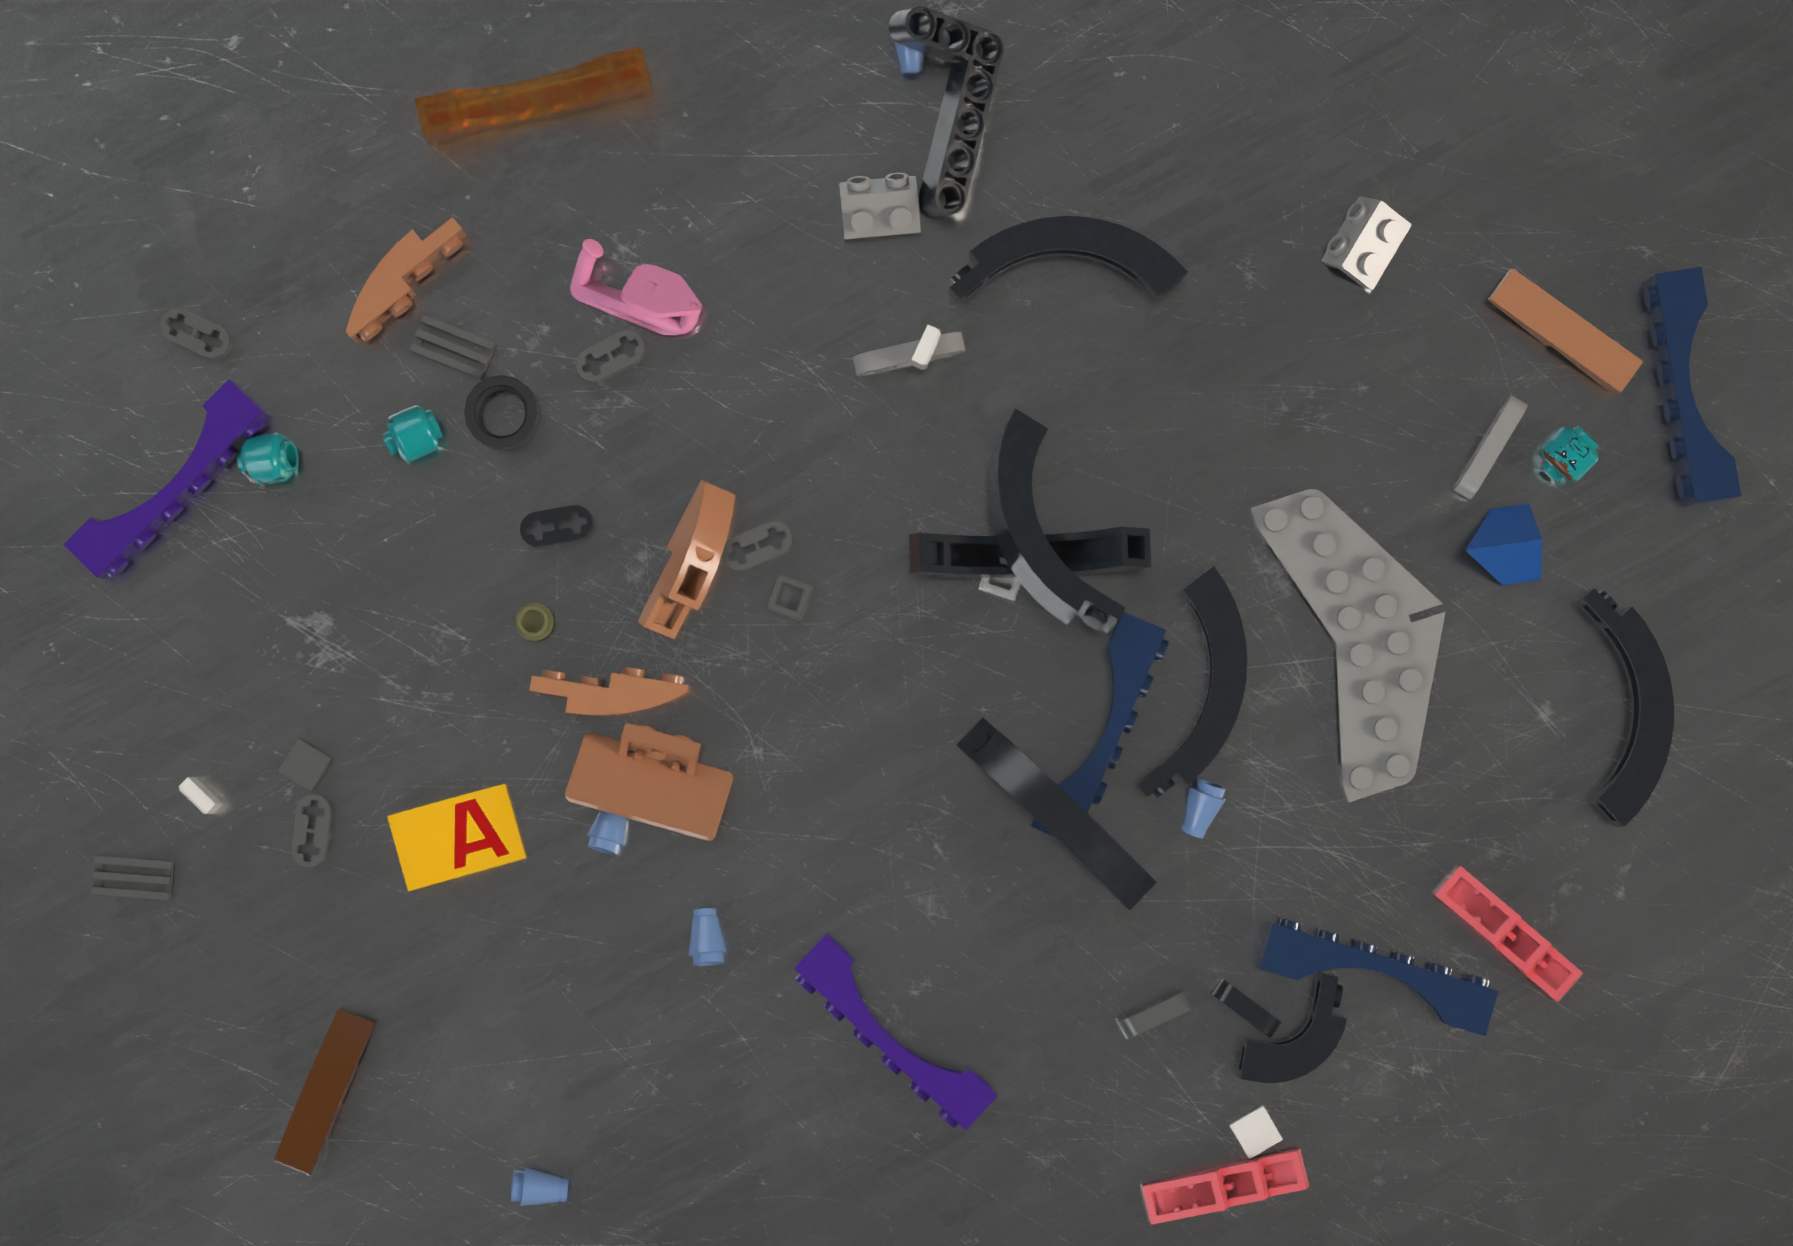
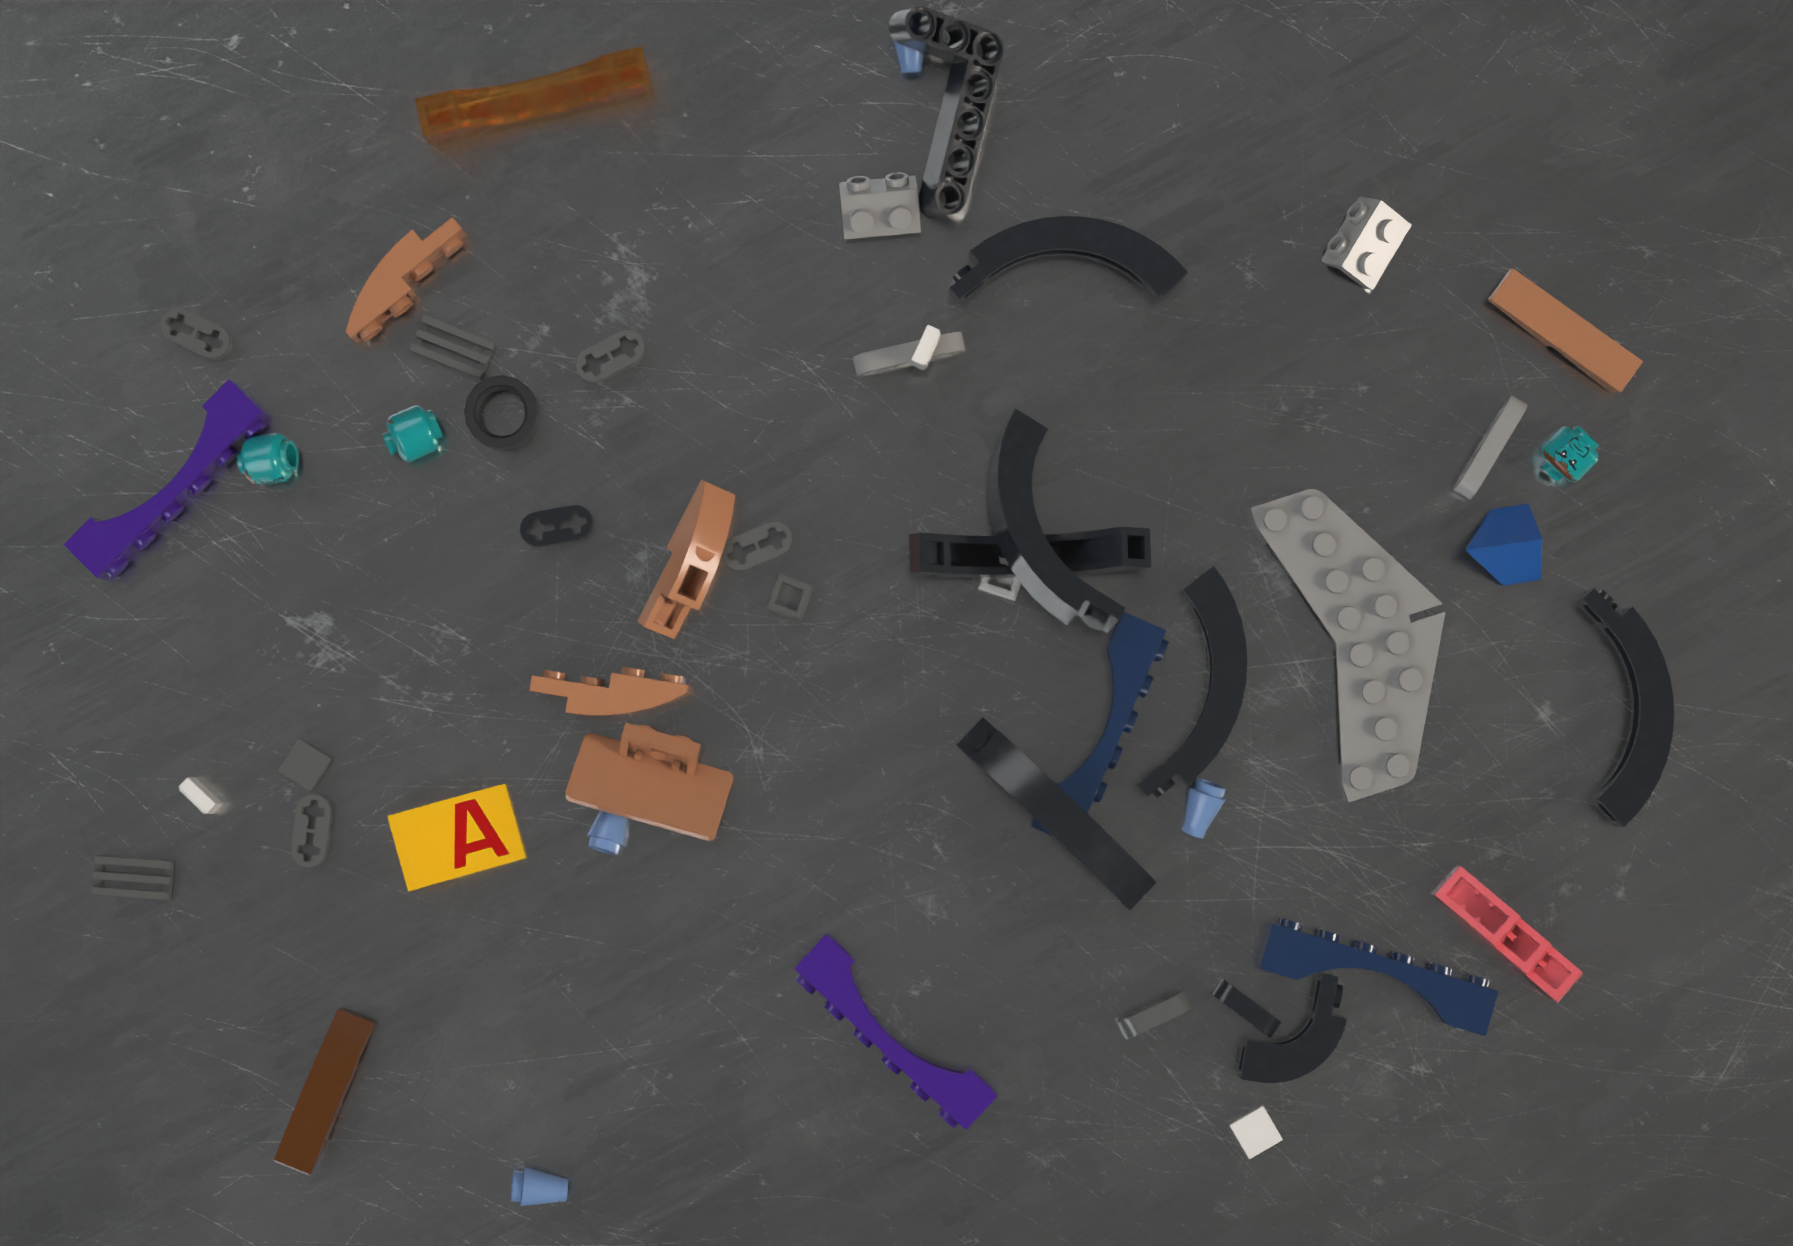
(534, 621): olive plate -> none
(648, 298): bright pink piece -> none
(706, 938): medium blue cone -> none
(1225, 1186): coral slope -> none
(1704, 465): dark blue arch -> none

